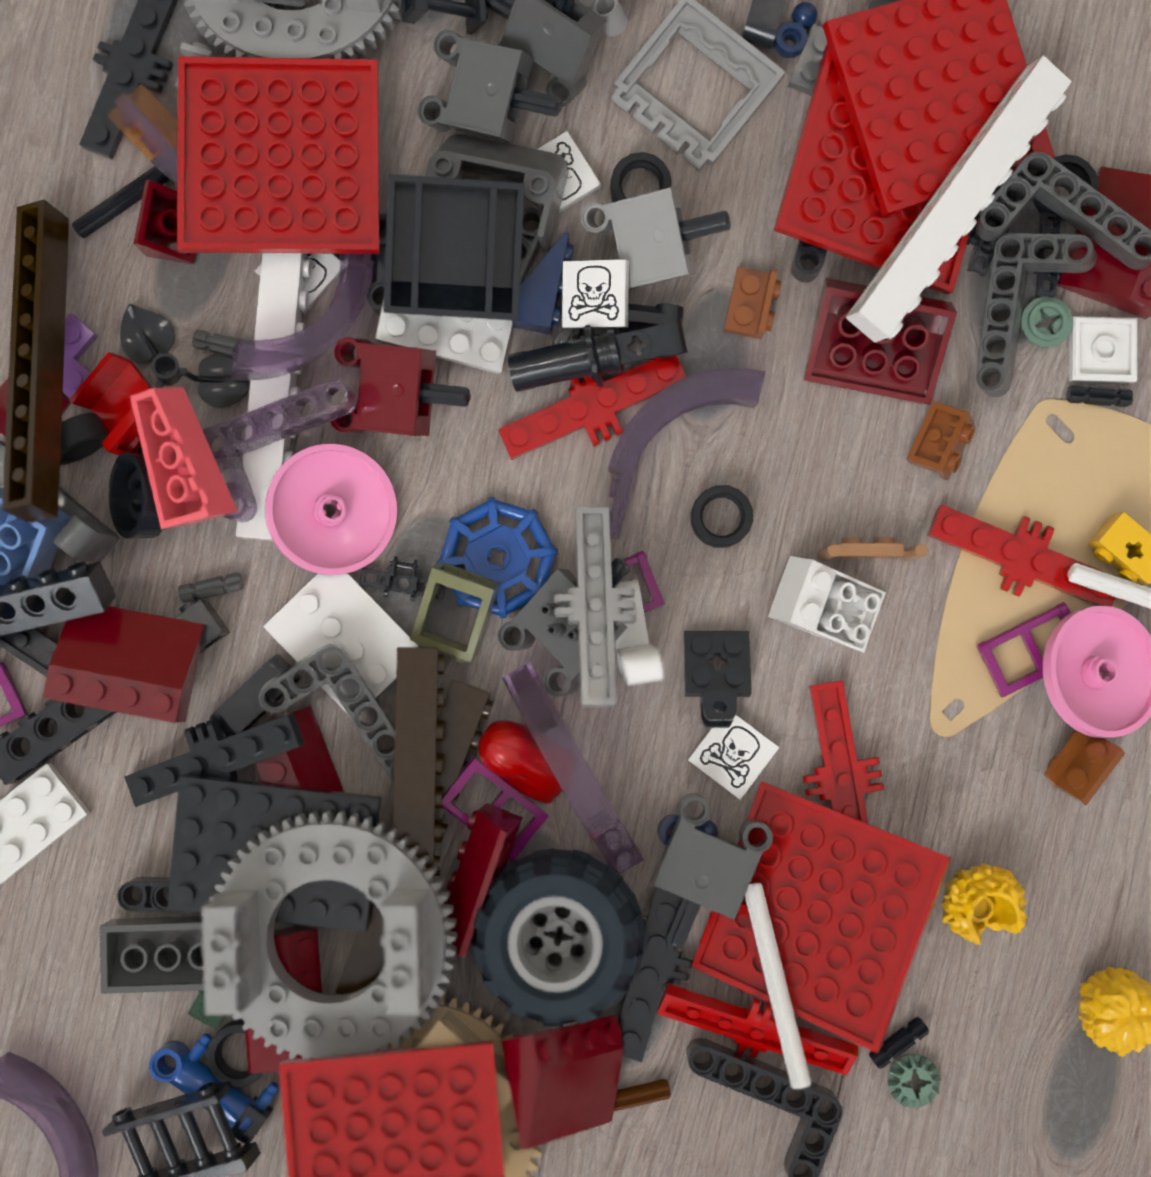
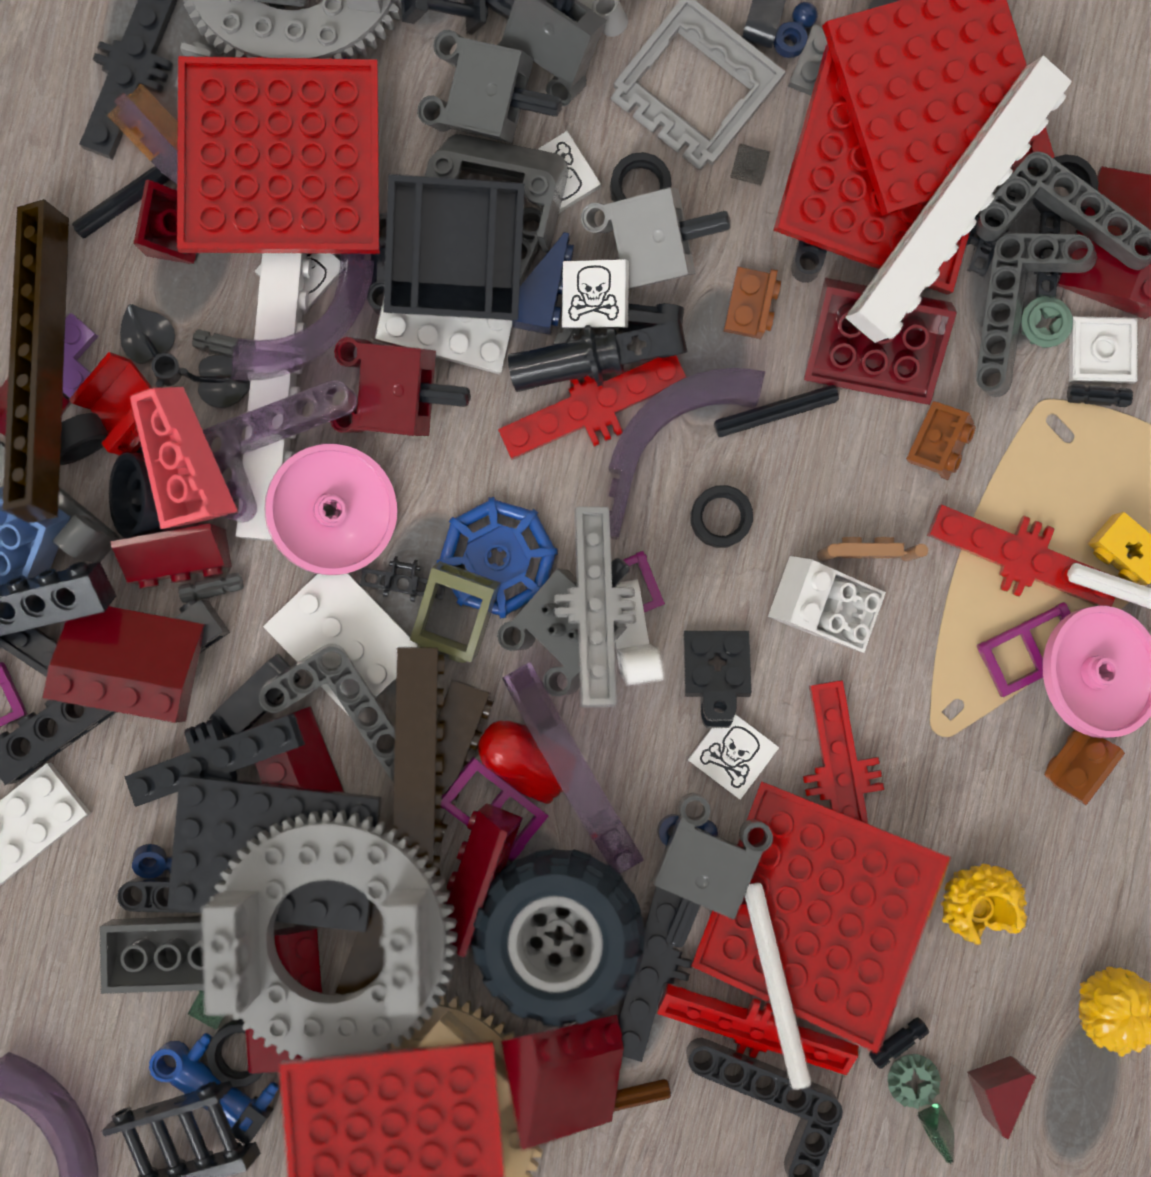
(152, 867): none -> dark blue plate
(173, 555): none -> dark red slope
(750, 164): none -> clear smoke plate
(776, 411): none -> black axle
(939, 1130): none -> clear green slope
(1002, 1092): none -> dark red slope

